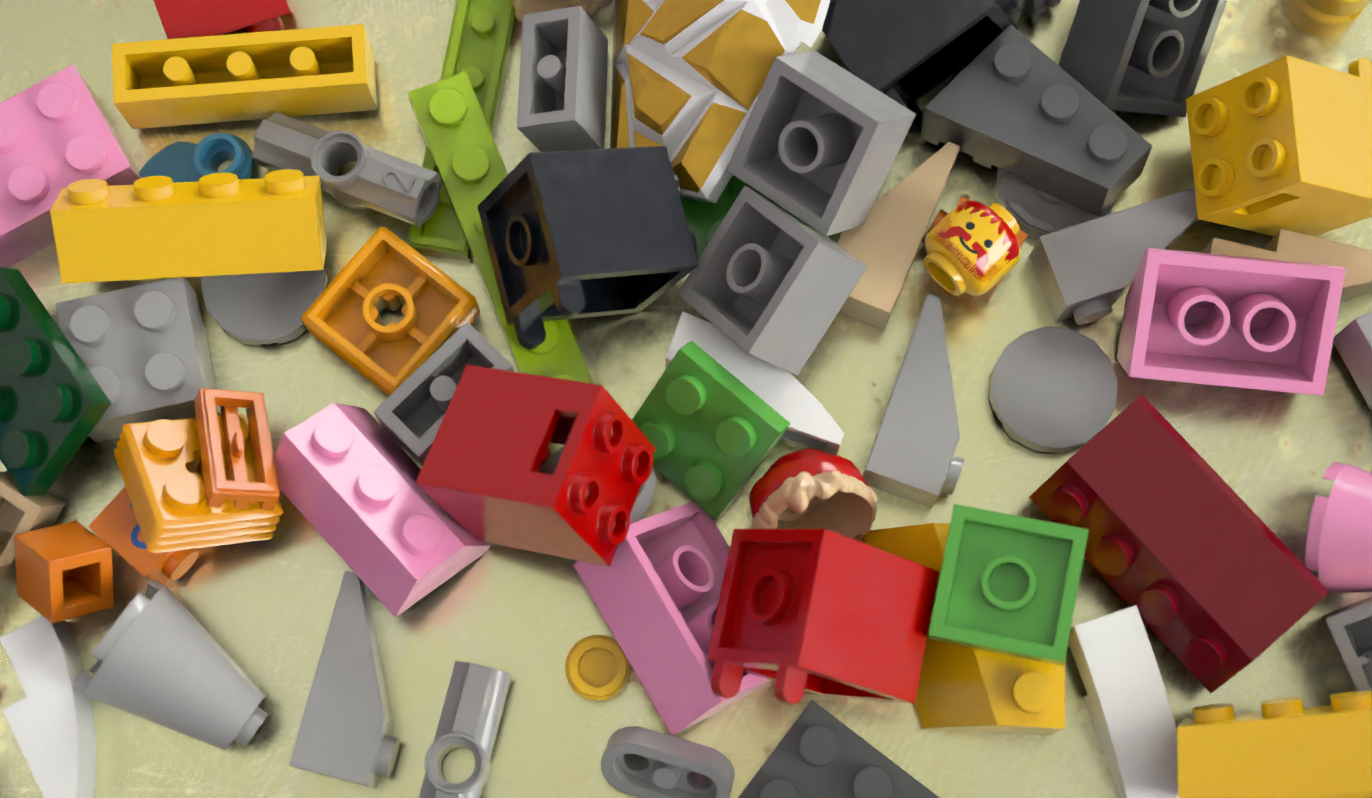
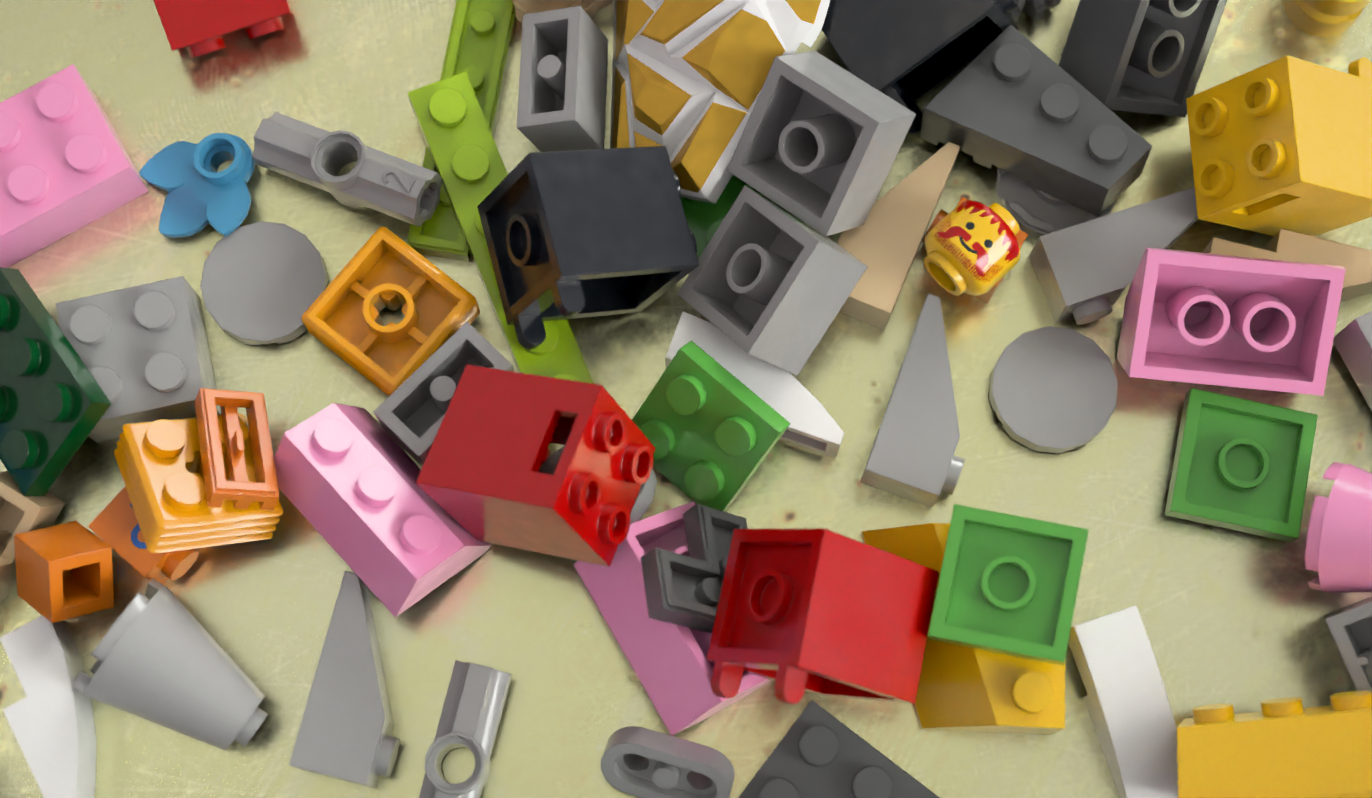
(189, 227): yellow brick -> none
(244, 76): yellow brick -> none
(597, 668): yellow tile -> none
(689, 587): none -> dark grey tile
(813, 492): tan hair -> none
(1179, 544): dark red slope -> none
(1241, 465): none -> bright green plate

